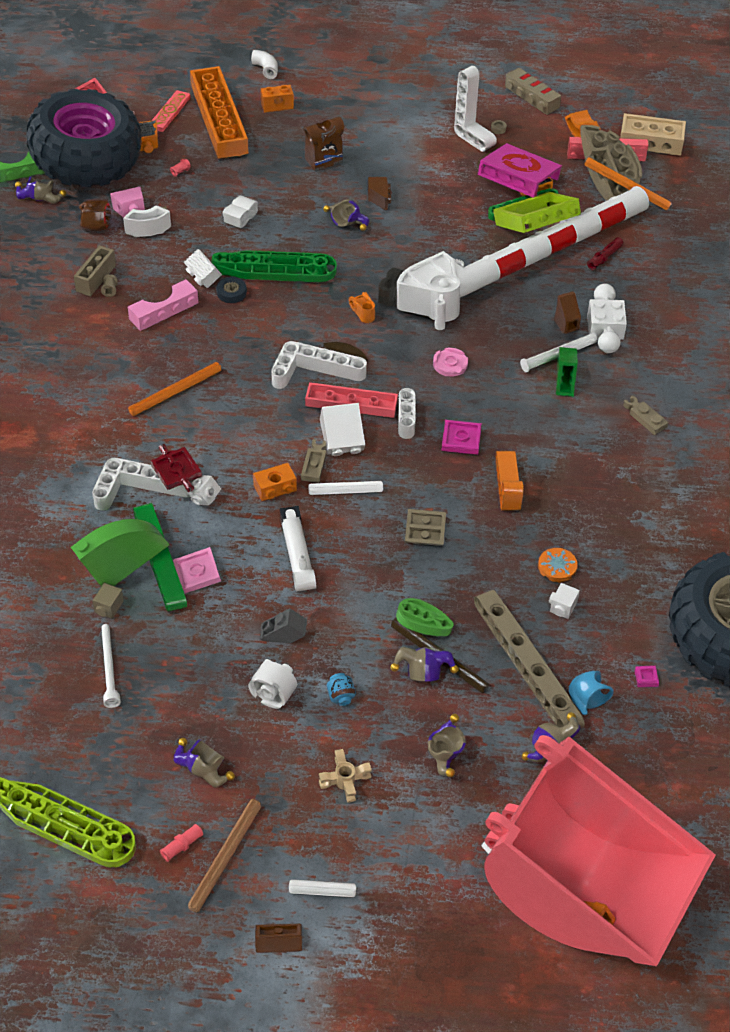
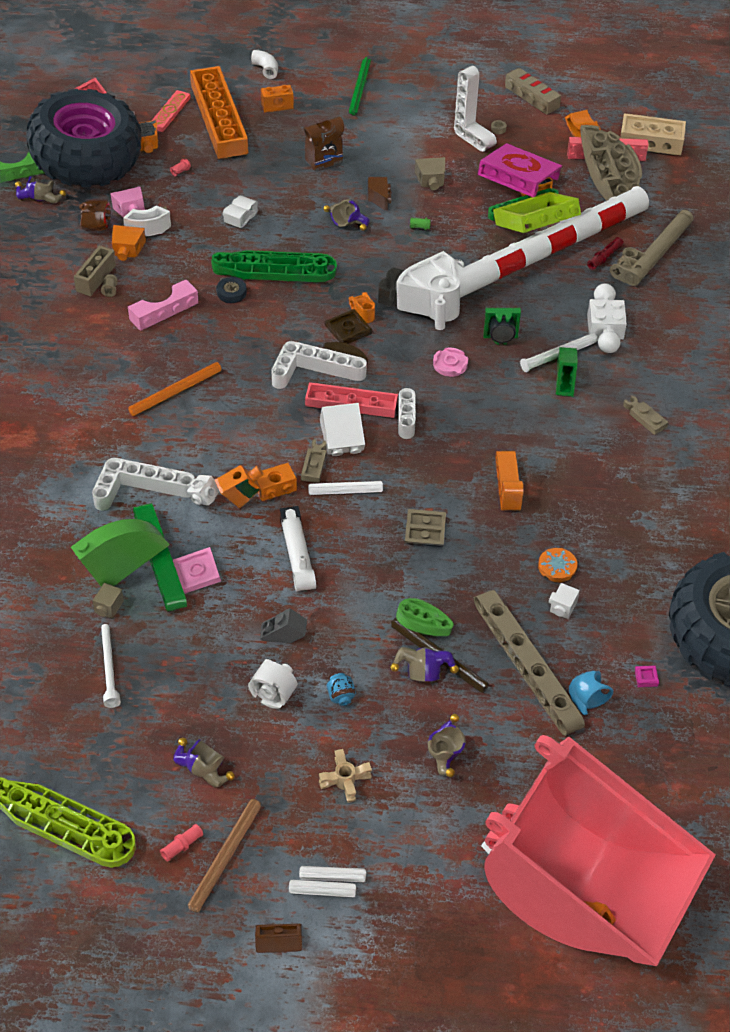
(127, 241): none -> orange torso
(176, 468): dark red plate -> none
(202, 268): white brick -> none
(239, 484): none -> orange torso
(332, 874): none -> white axle
(348, 327): none -> dark brown tile
(359, 88): none -> green axle
(420, 223): none -> bright green pin
(430, 172): none -> dark tan torso
(461, 437): dark pink plate -> none
(501, 324): none -> piece
(555, 732): piece -> none
(567, 313): reddish brown slope -> none
(625, 182): orange axle -> none
(635, 264): none -> dark tan piece

